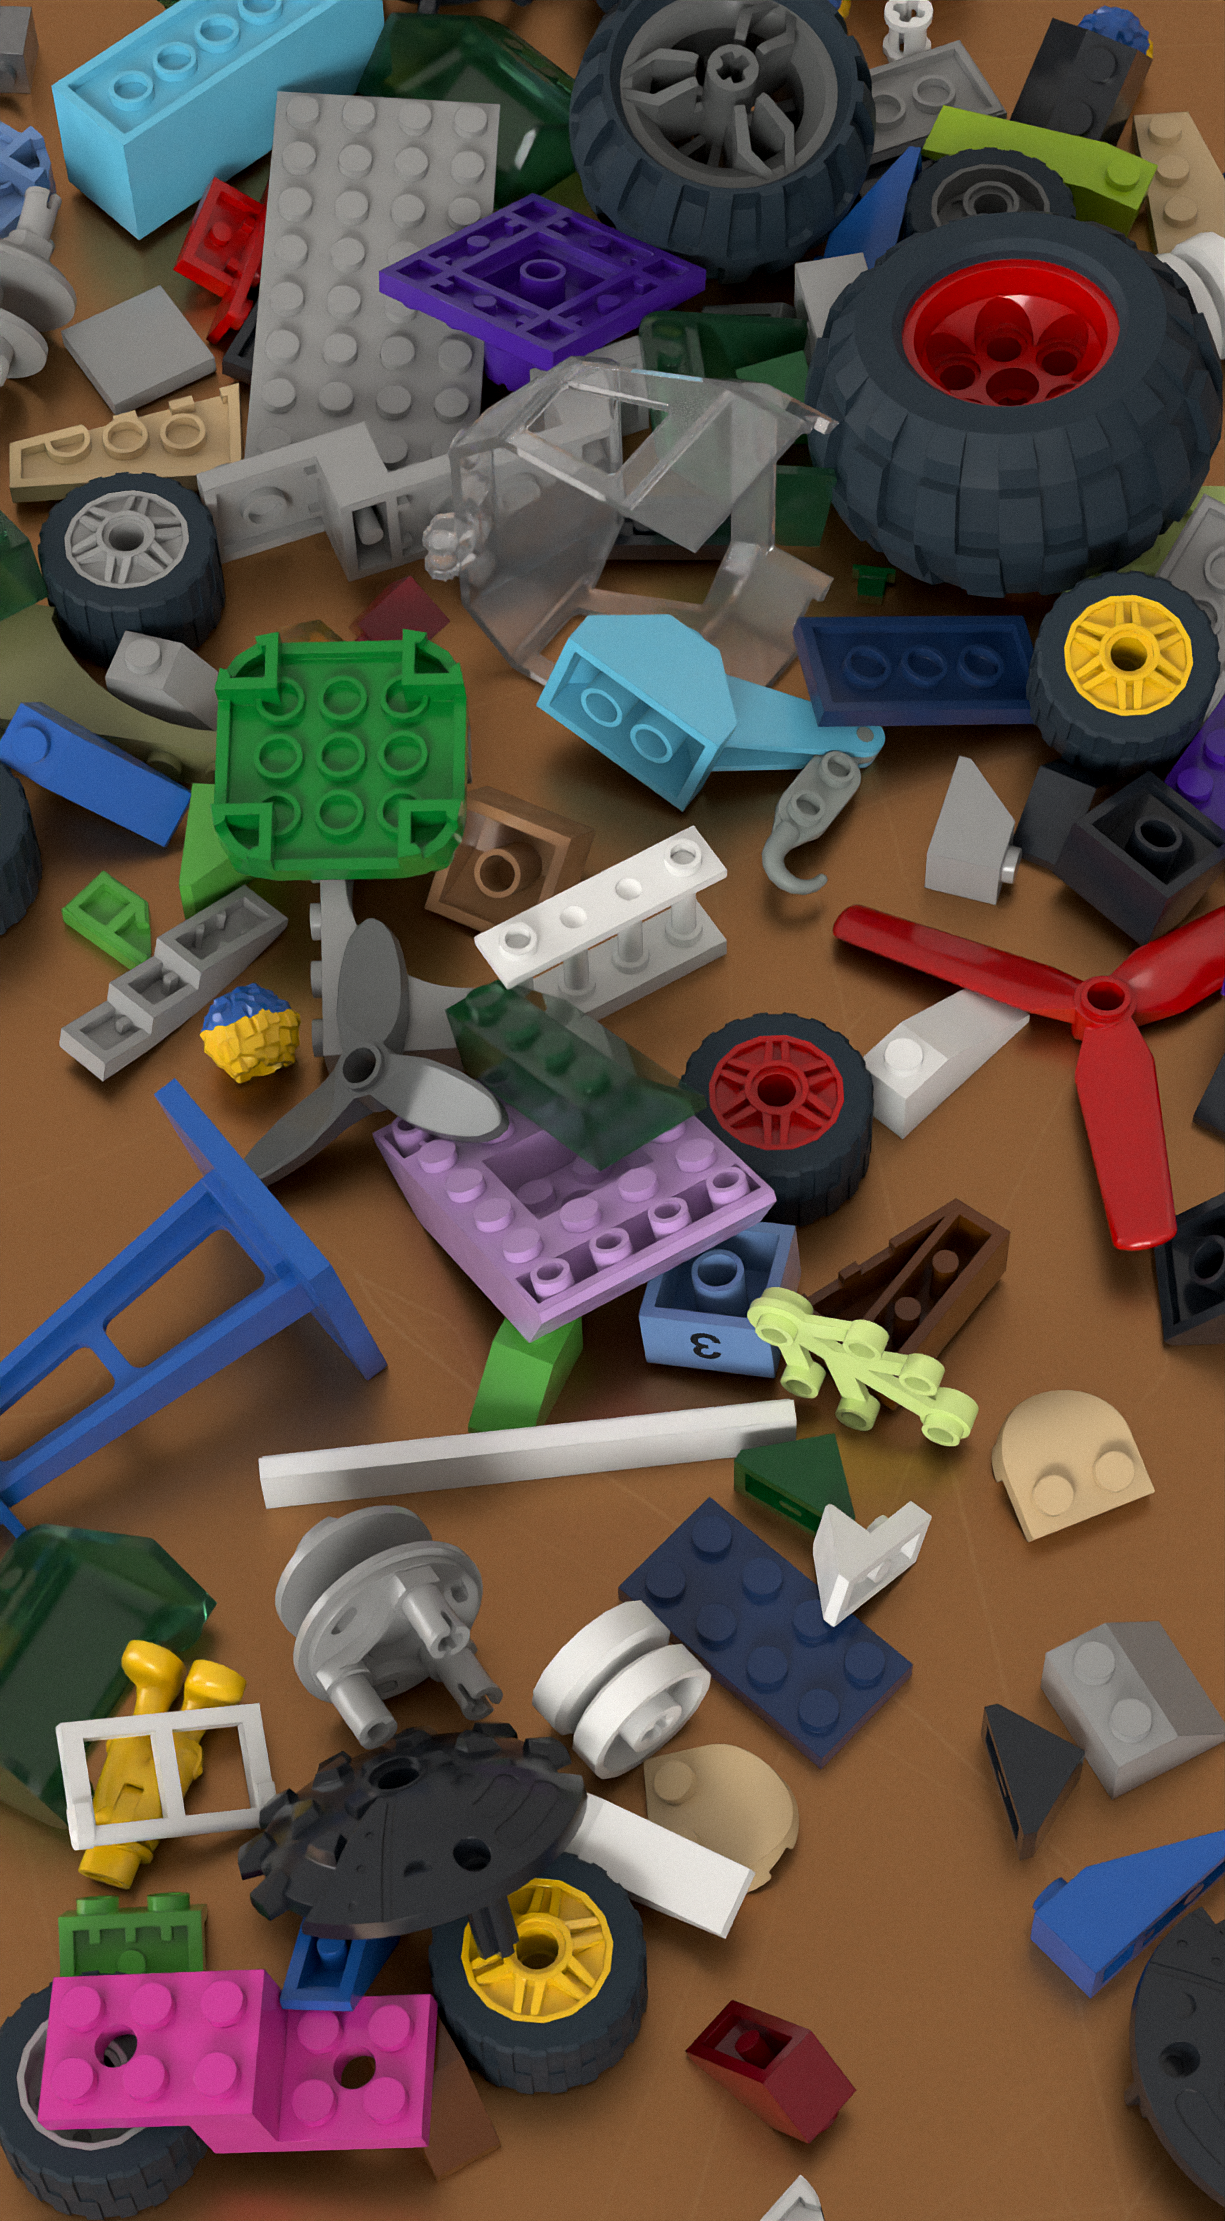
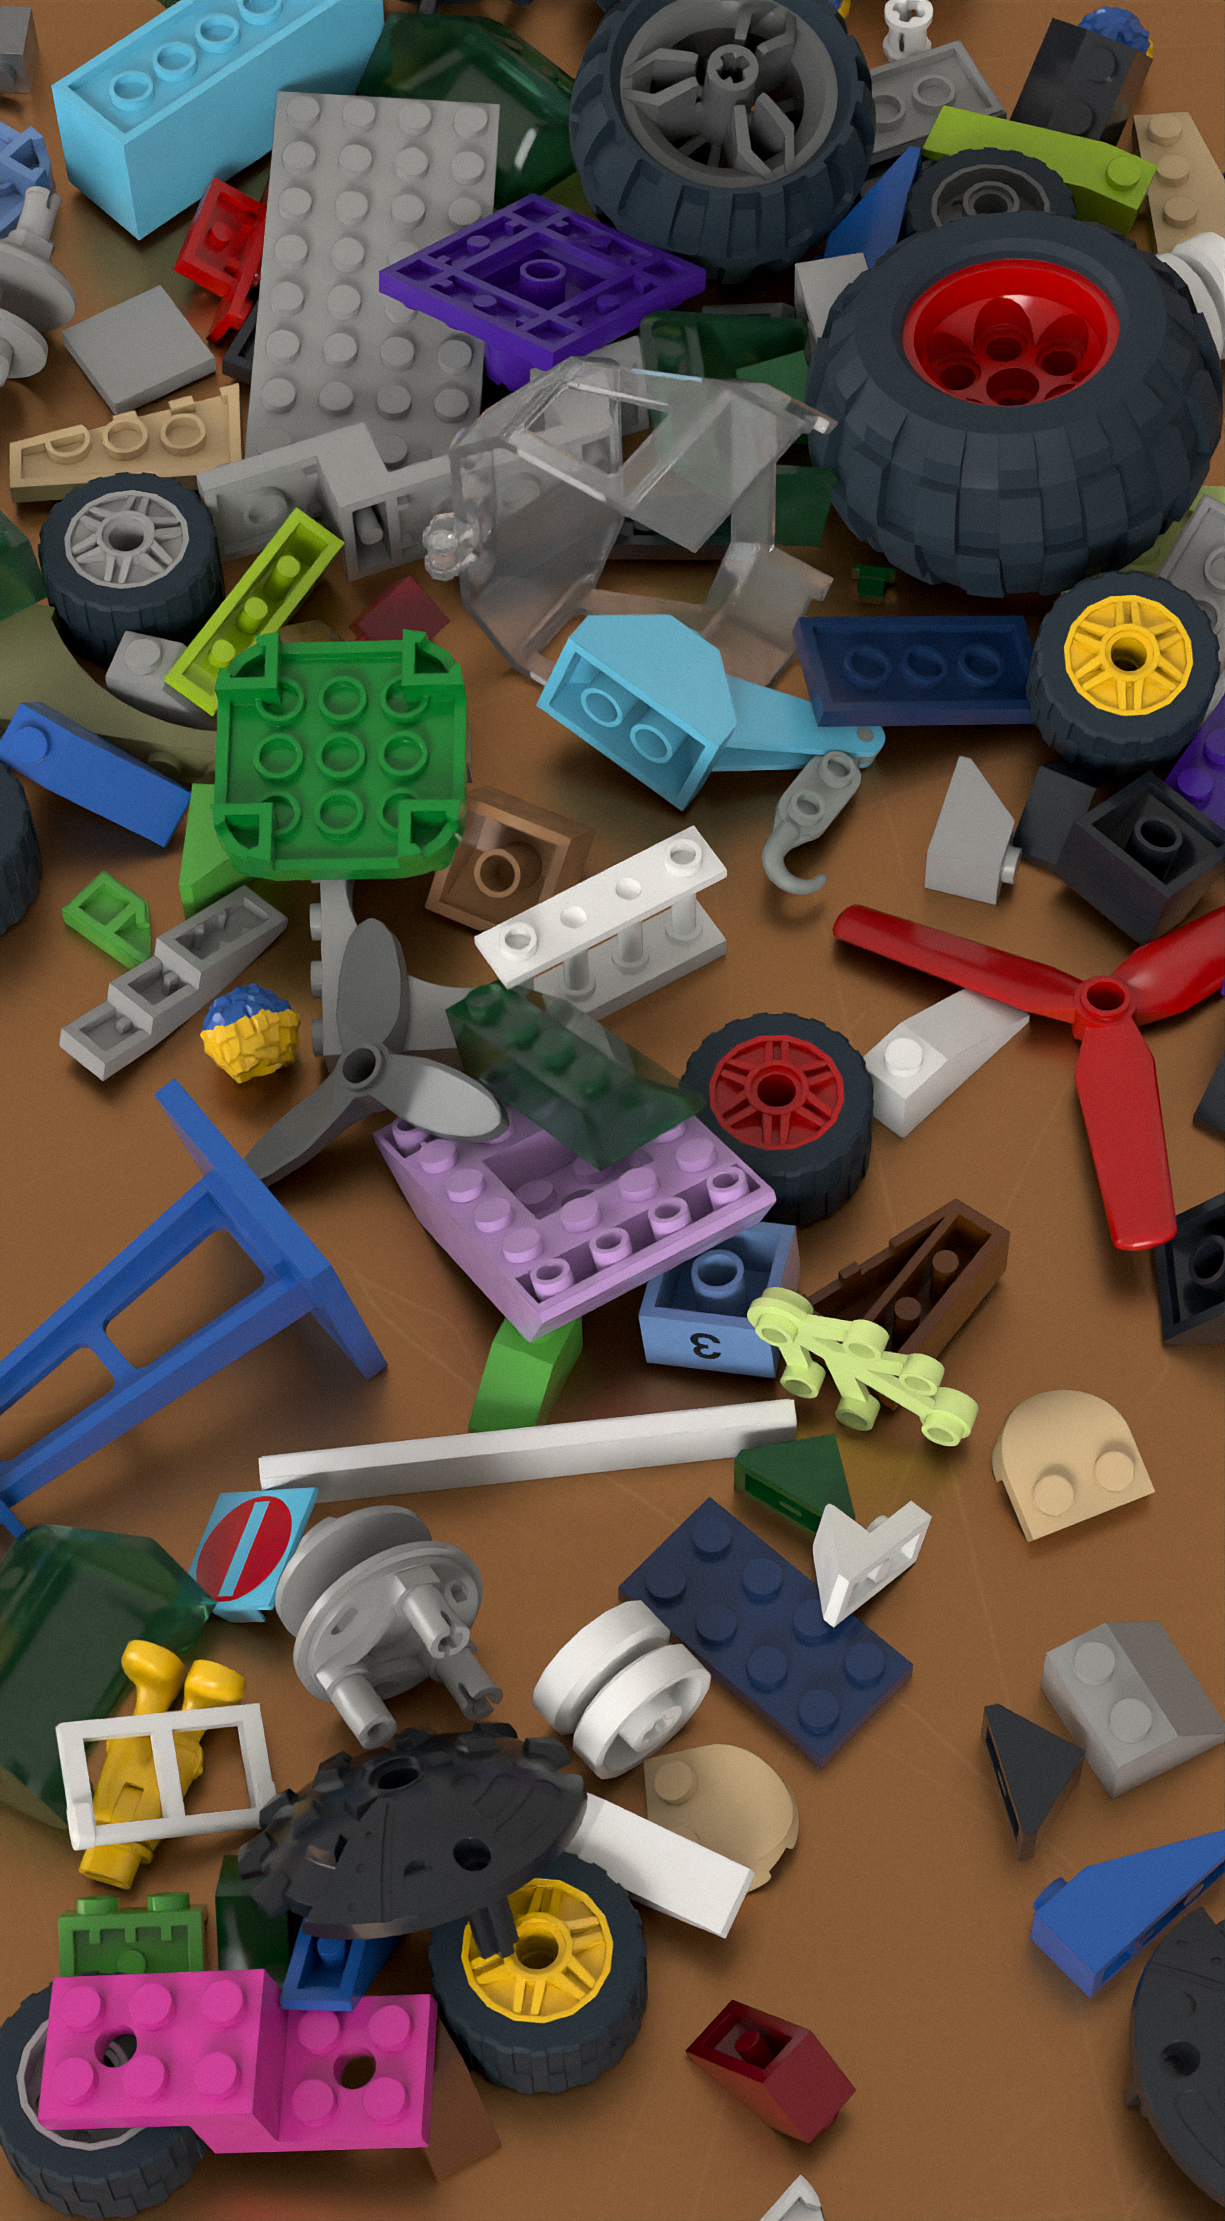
(244, 1935): none -> dark green slope
(249, 1547): none -> piece
(257, 605): none -> lime slope

